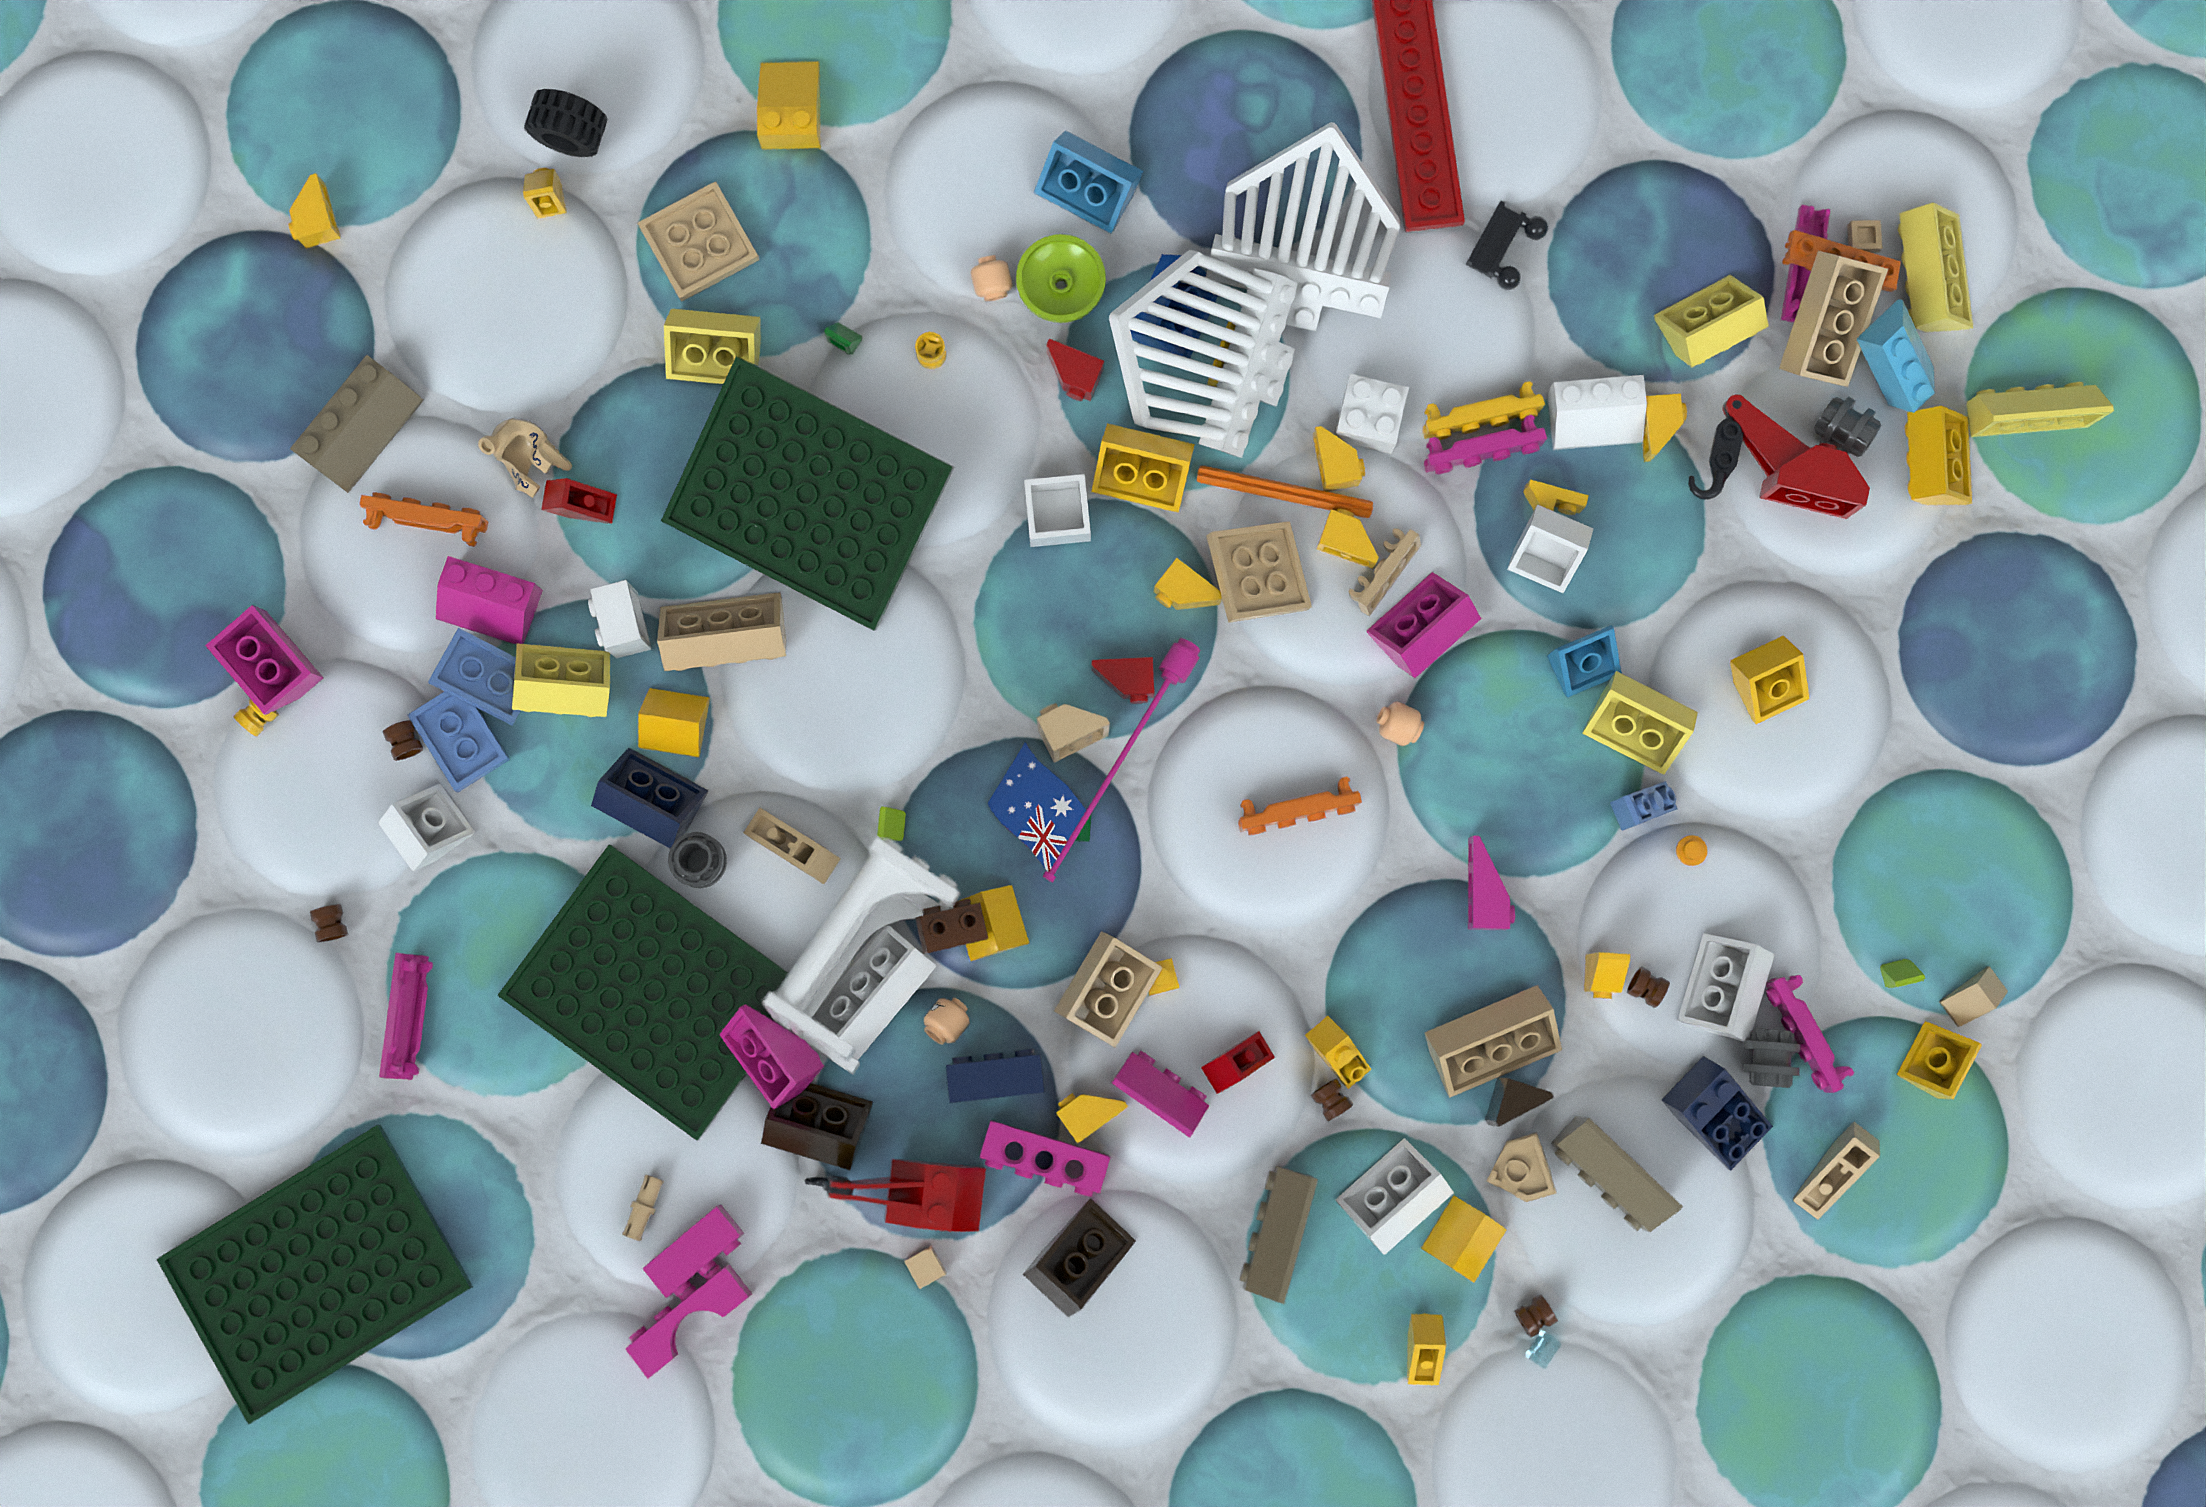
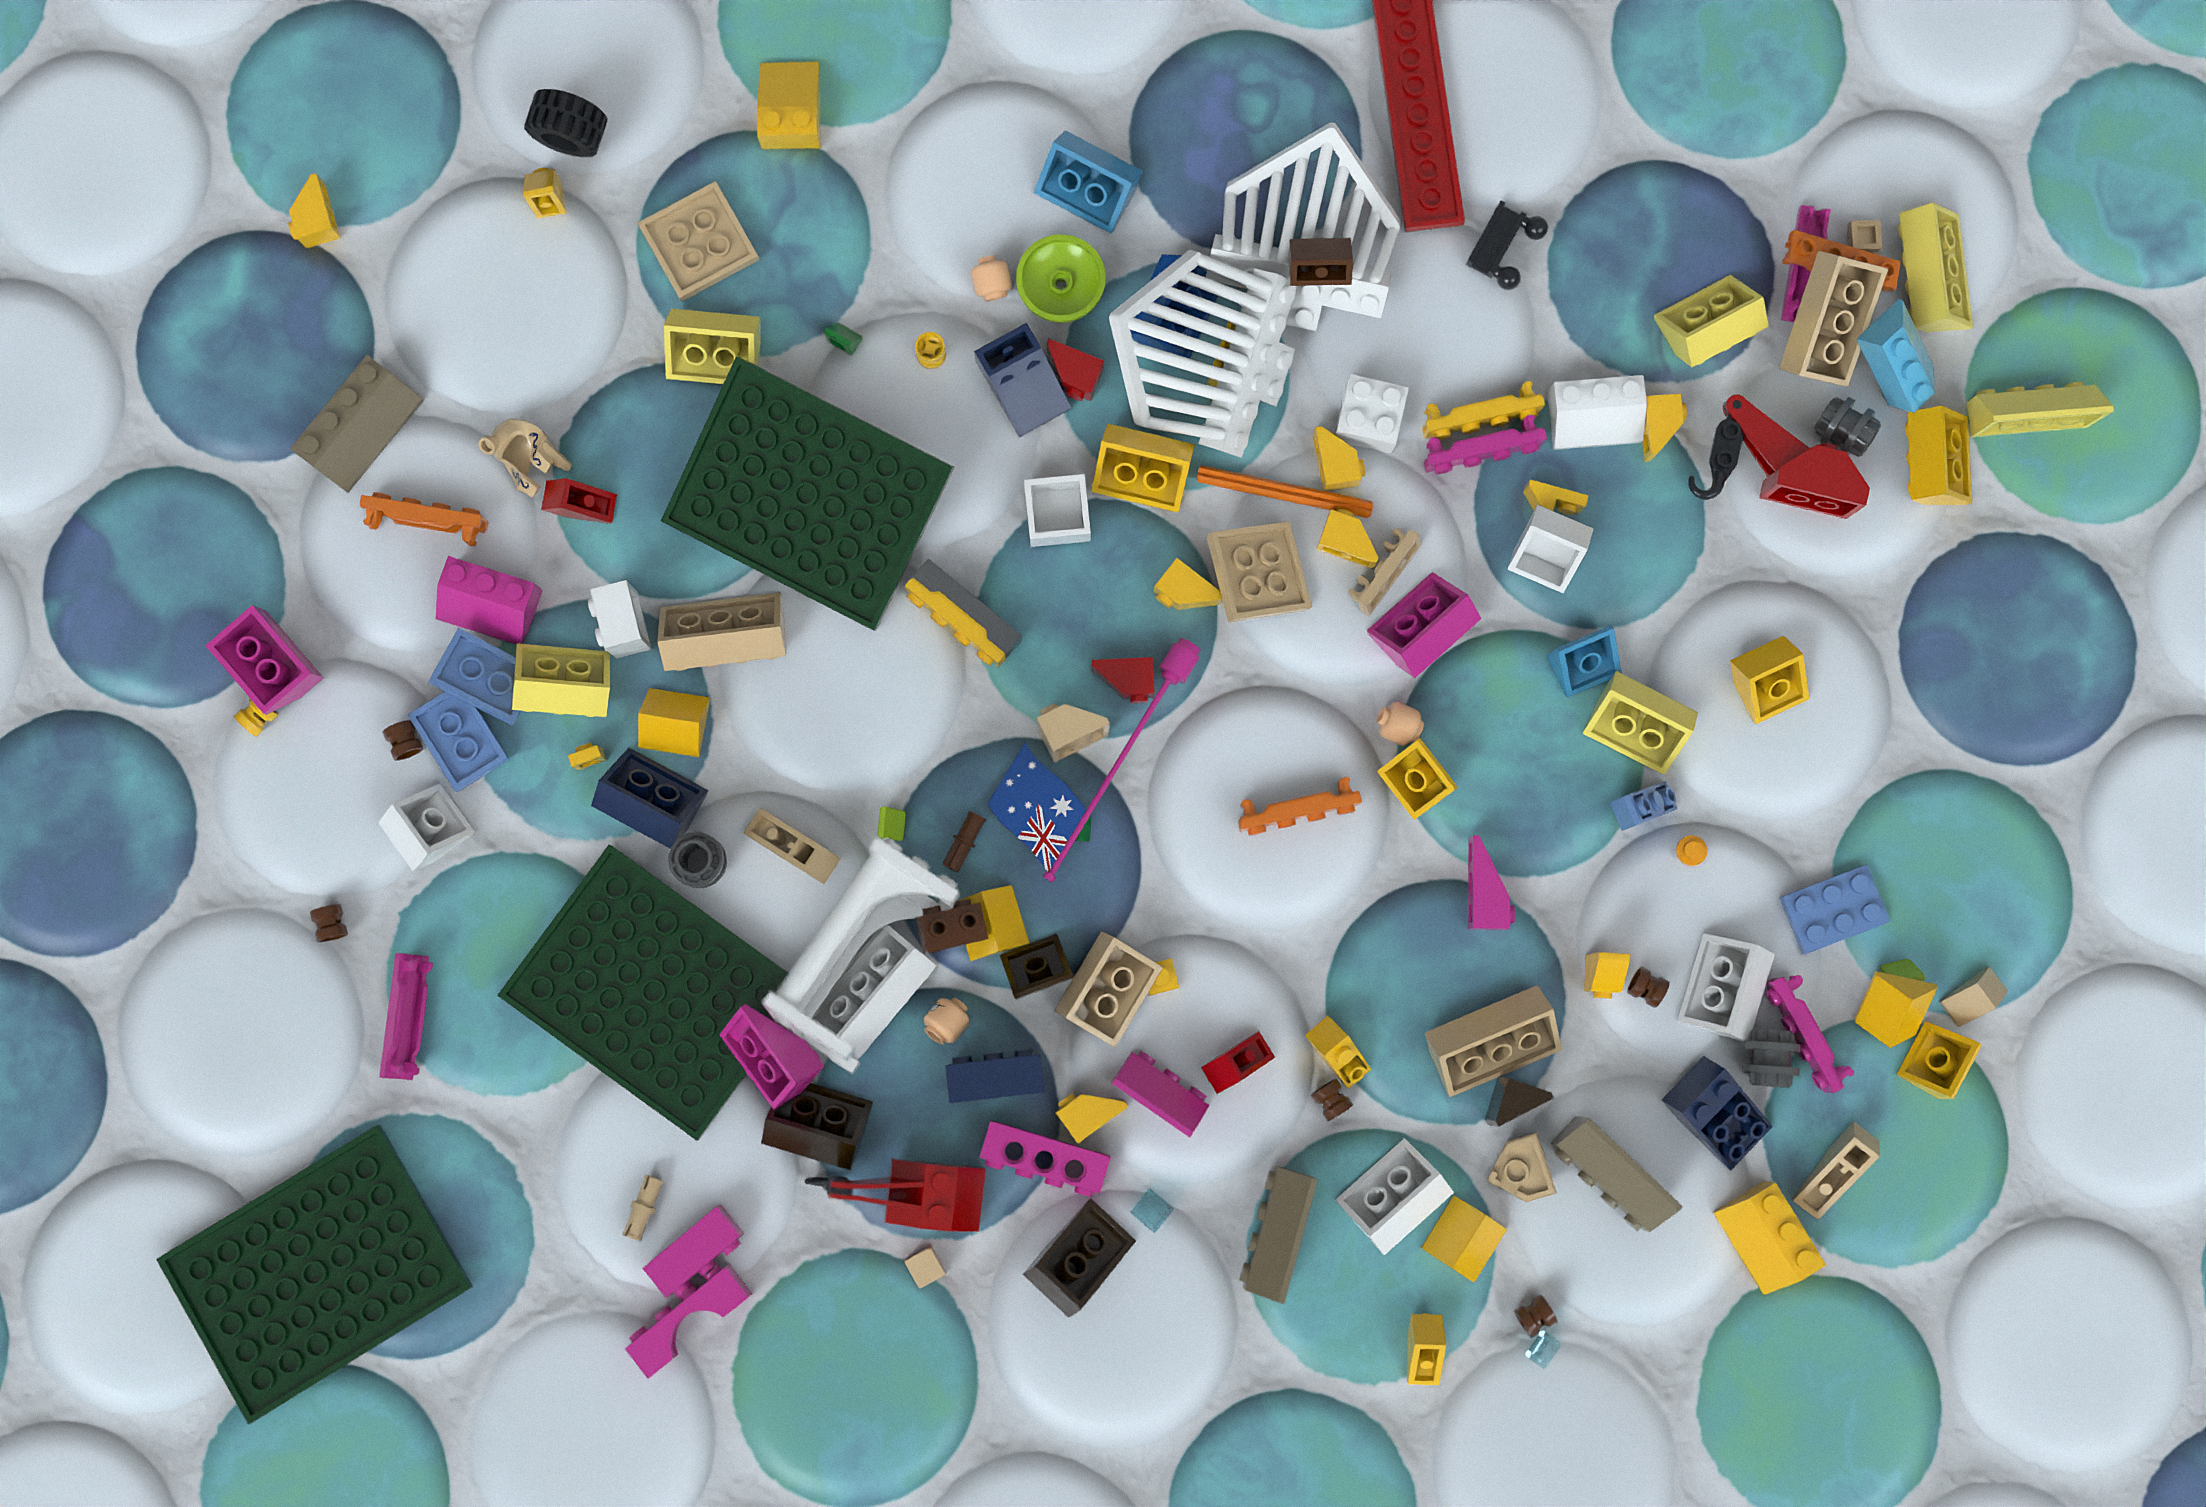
(586, 756): none -> yellow plate
(962, 613): none -> piece
(963, 841): none -> reddish brown axle
(1022, 379): none -> slope
(1036, 966): none -> dark brown slope
(1152, 1210): none -> clear light blue slope
(1320, 261): none -> reddish brown brick
(1417, 779): none -> yellow slope
(1769, 1238): none -> yellow slope
(1834, 909): none -> medium blue plate
(1894, 1007): none -> yellow slope

